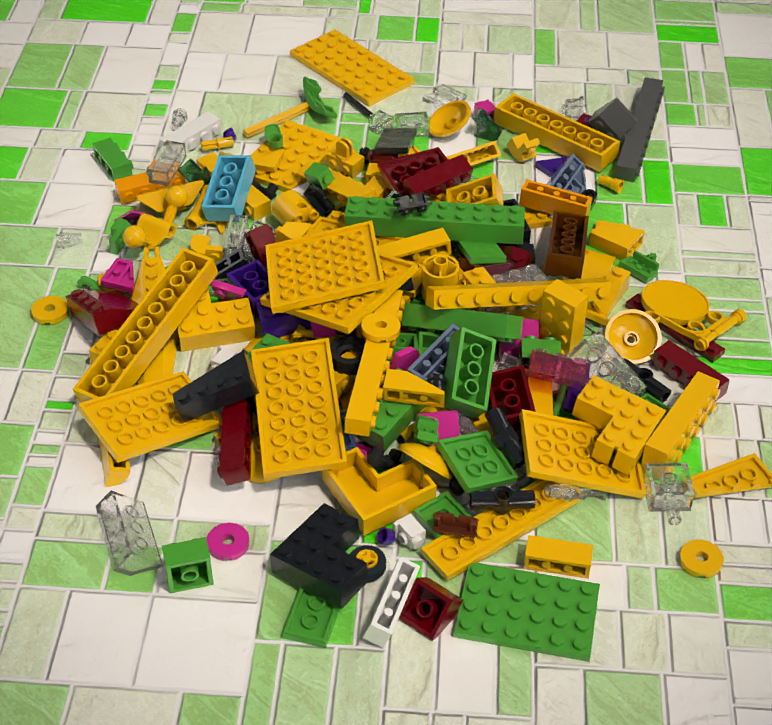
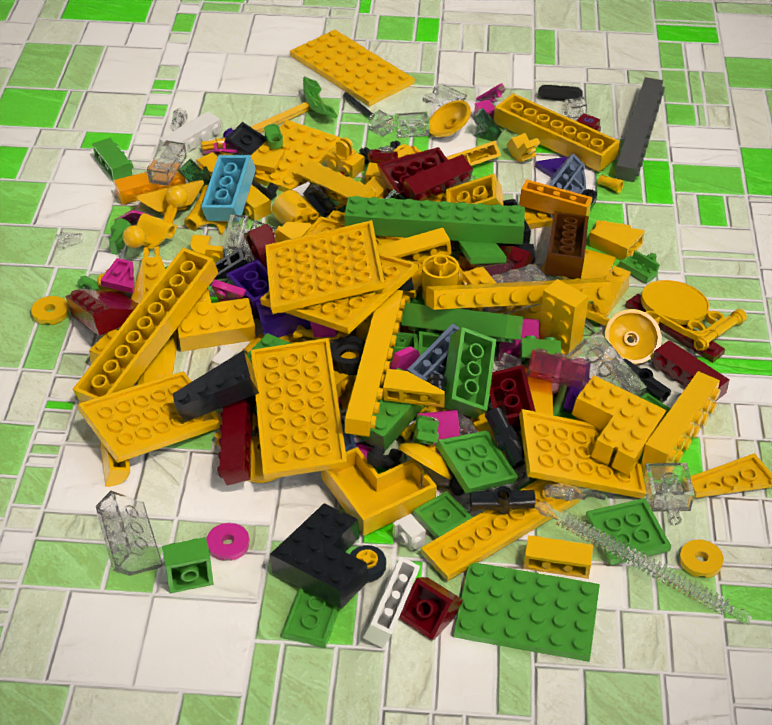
(217, 151): none -> dark pink piece
(245, 139): none -> black plate
(319, 174): bright green brick -> none
(380, 319): yellow tile -> none
(385, 536): dark purple hinge -> none
(396, 141): tile -> none
(418, 203): black hinge -> none
(460, 525): copper hinge -> none
(490, 93): none -> dark pink piece
(545, 509): none -> clear hose
(559, 92): none -> black piece
(613, 119): dark grey slope -> none
(633, 524): none -> bright green plate

